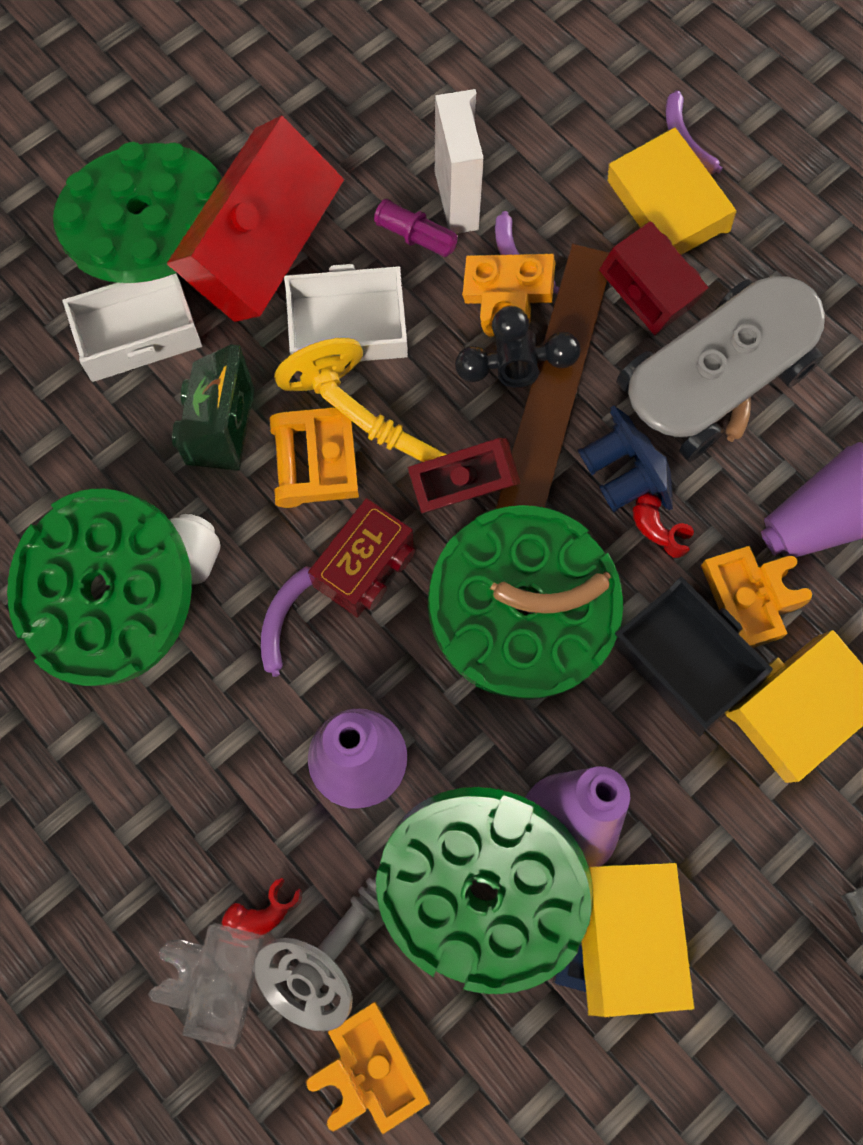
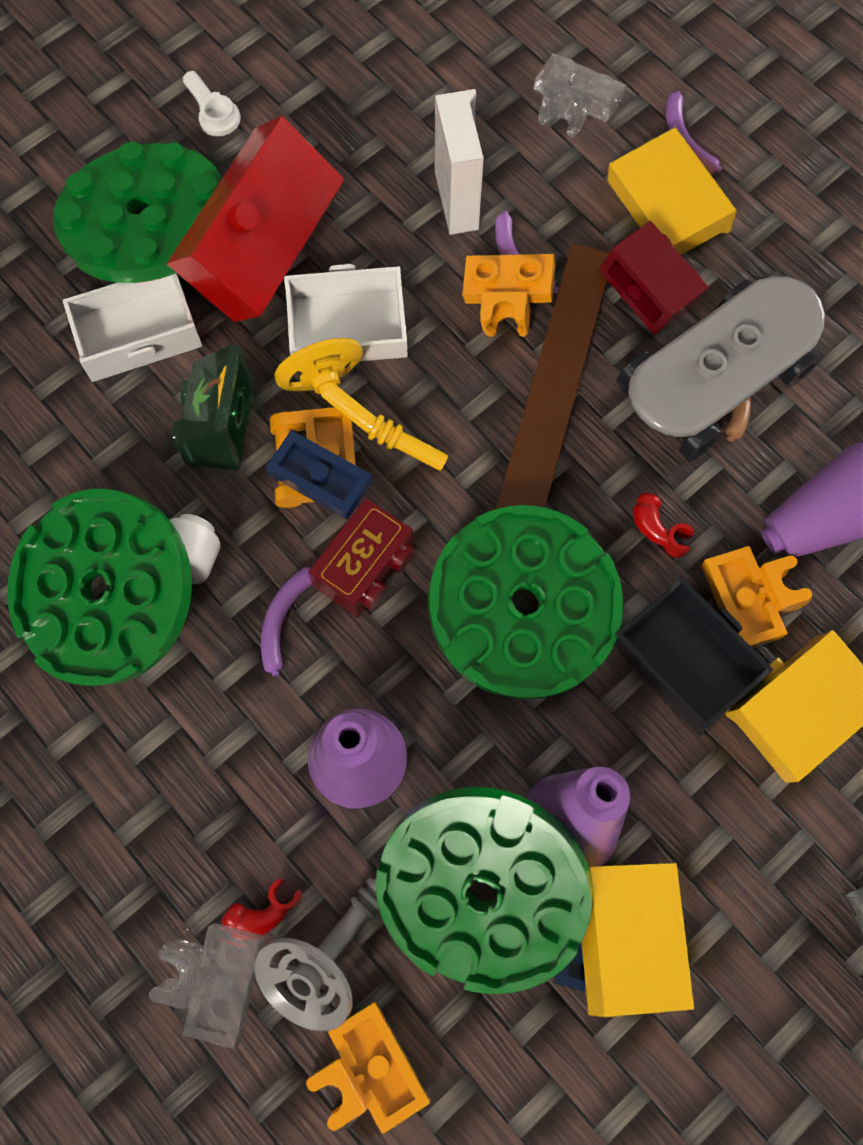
(217, 112): none -> white plate
(319, 474): none -> dark blue plate
(415, 228): magenta axle -> none
(464, 475): dark red brick -> none
(516, 351): black piece -> none
(552, 602): medium nougat piece -> none
(575, 92): none -> clear plate
(651, 468): dark blue connector -> none

